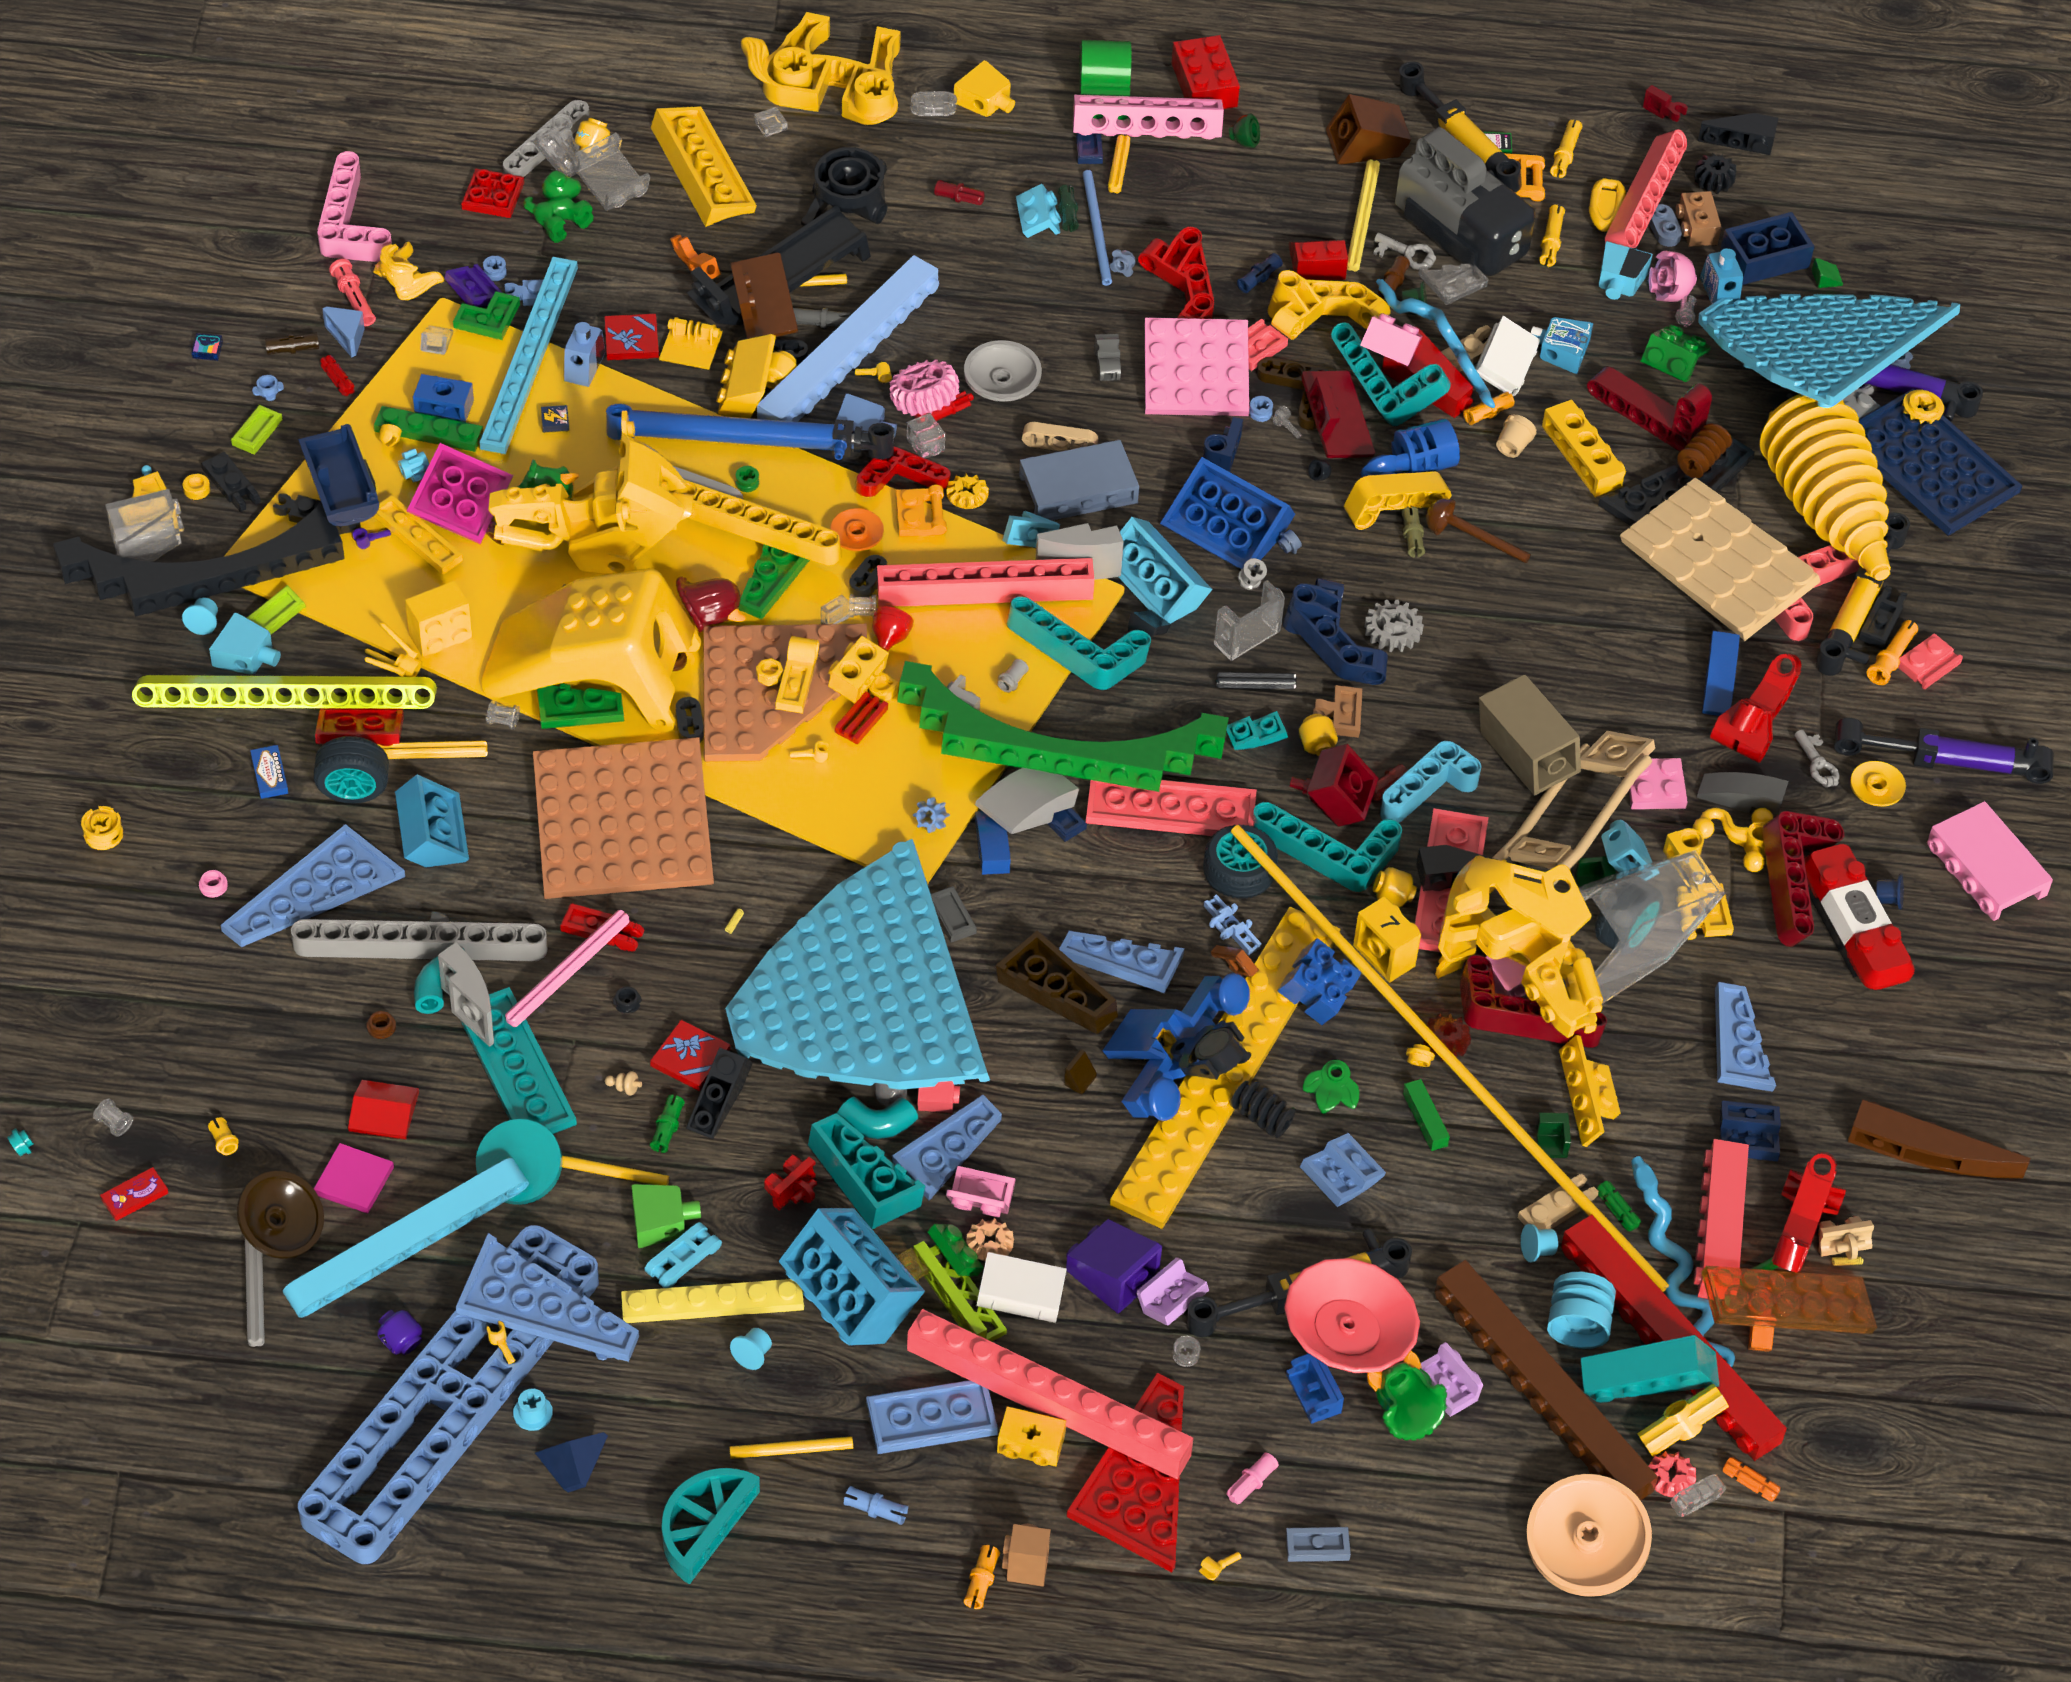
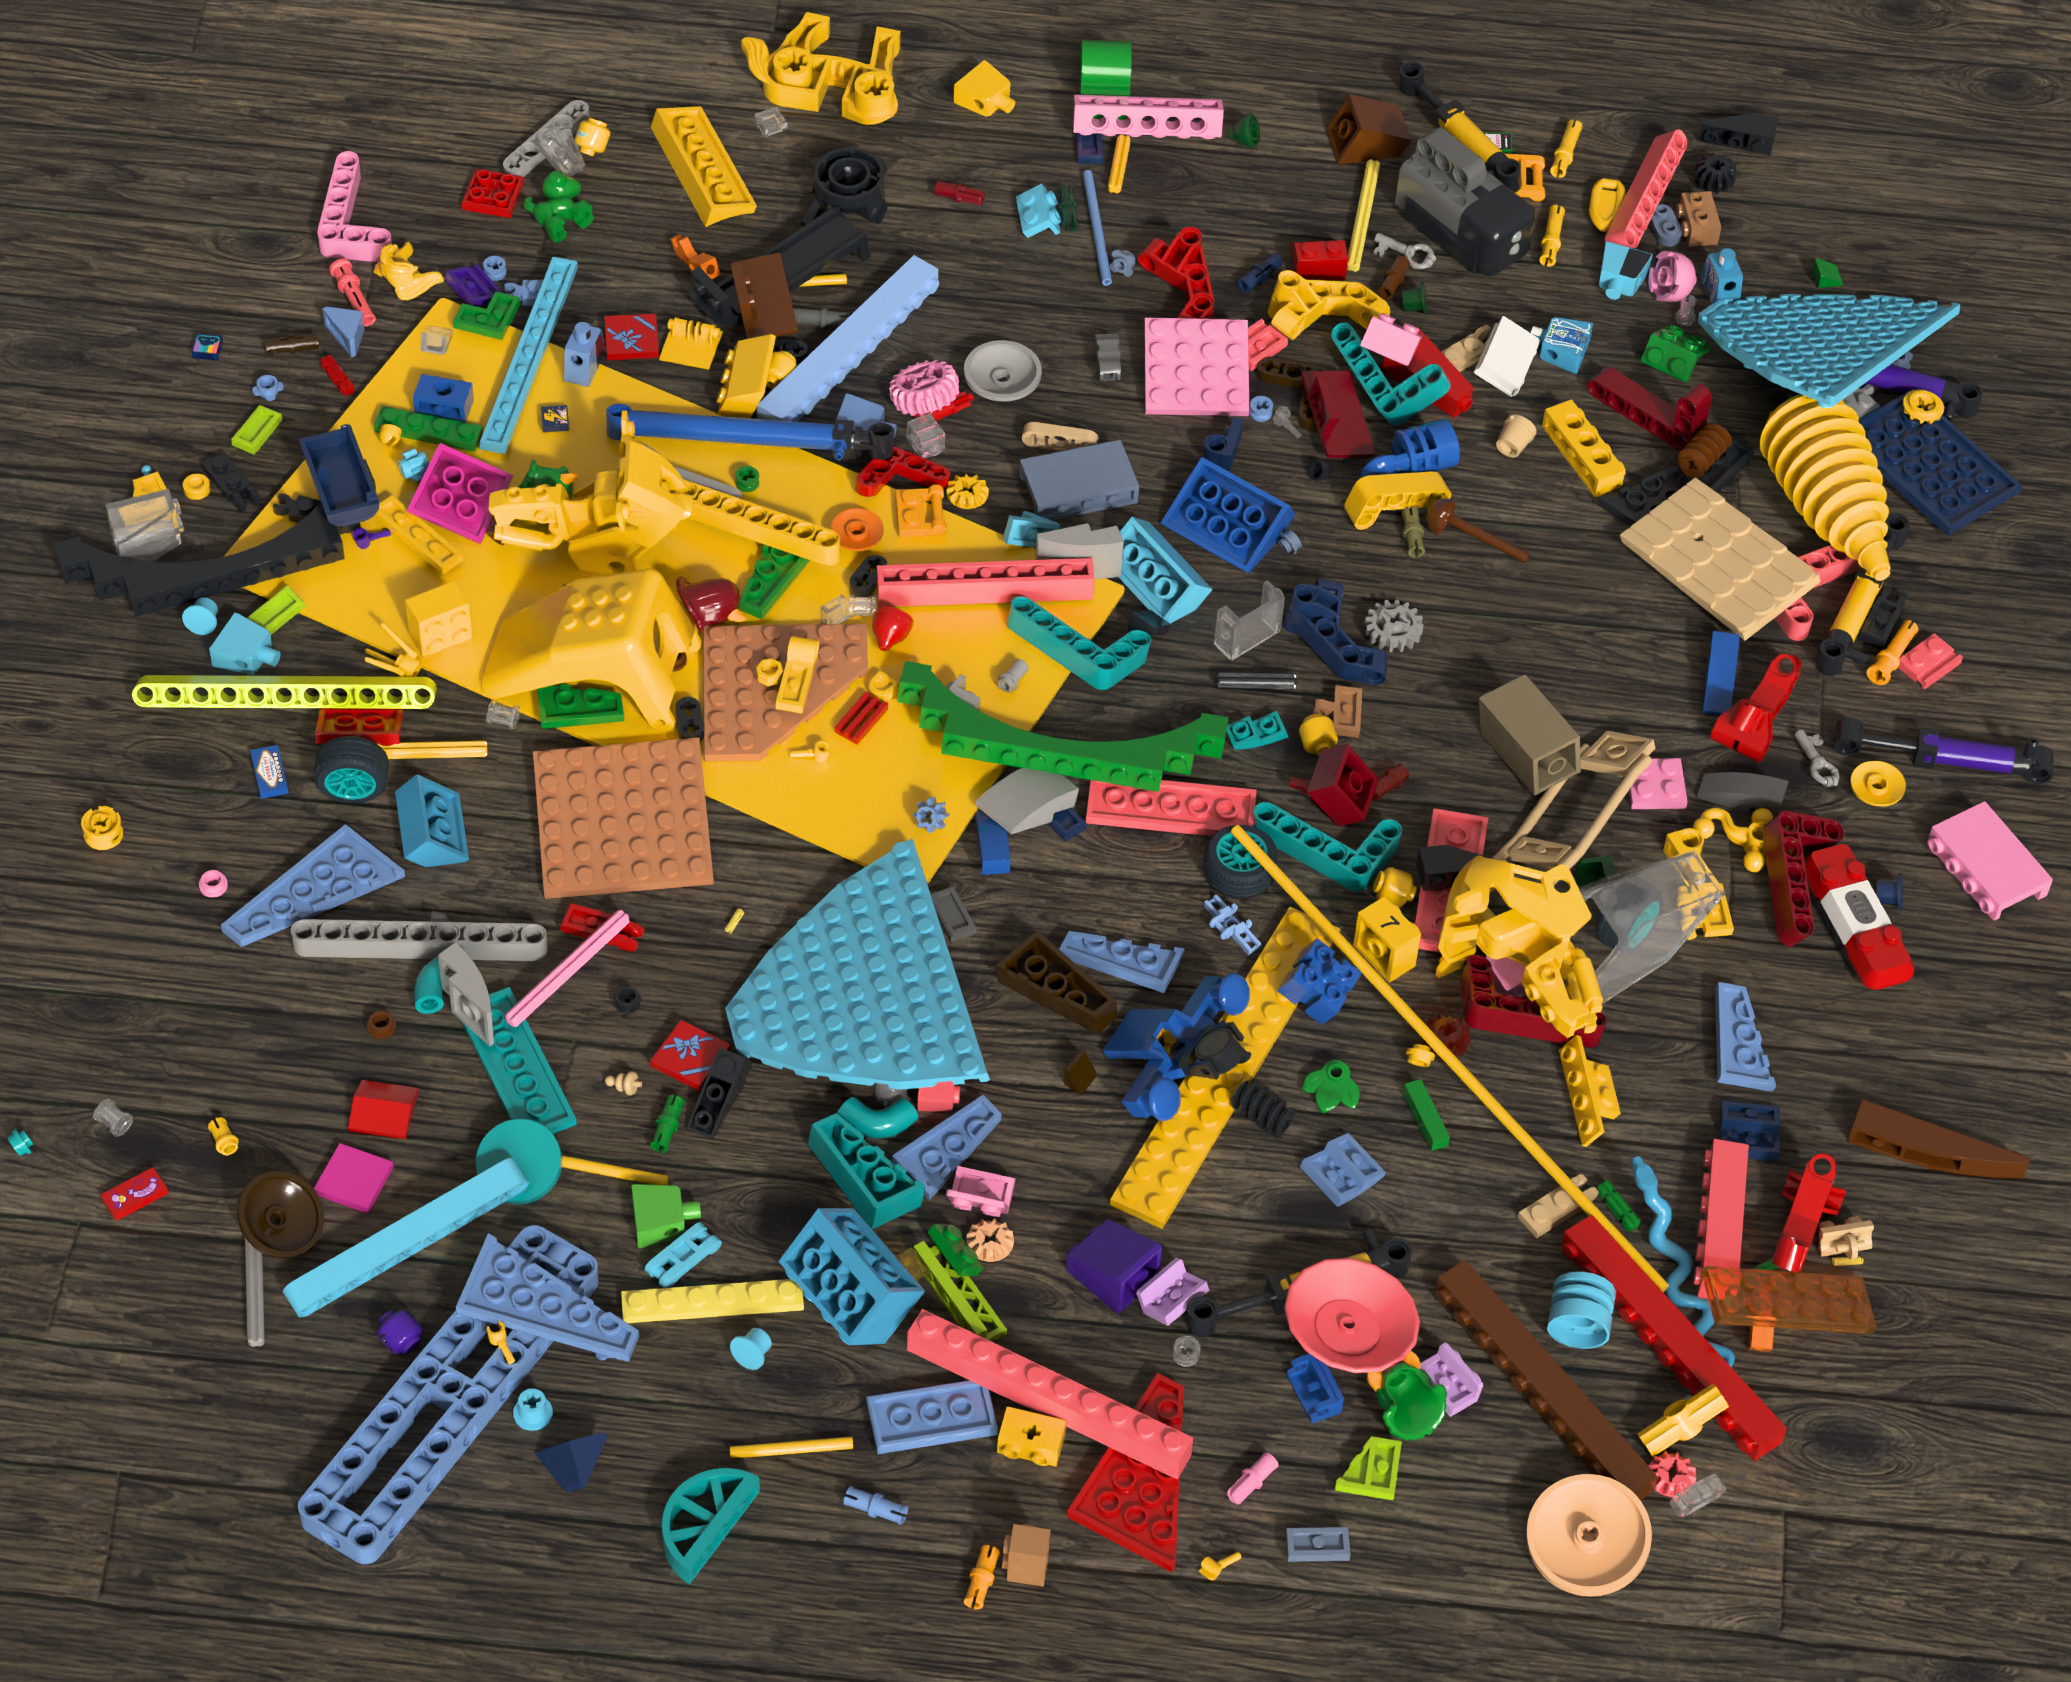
(609, 173): clear panel -> none
(796, 1185): red hips -> none
(862, 671): yellow brick -> none
(882, 371): yellow hand -> none
(933, 103): clear beam -> none
(1021, 1287): white piece -> none
(1205, 70): red brick -> none
(1237, 959): dark orange tile -> none
(1259, 574): light grey bush -> none
(1373, 1470): none -> lime wing
(1437, 315): dark azure animal -> none
(1441, 764): medium azure beam -> none
(1454, 281): clear wing -> none
(1482, 411): light orange pin -> none
(1538, 1242): medium azure piece -> none
(1554, 1134): dark green panel -> none
(1620, 843): medium azure torso -> none
(1650, 1369): teal wedge -> none
(1660, 104): dark red plate -> none
(1751, 1479): orange axle -> none
(1769, 247): dark blue brick -> none

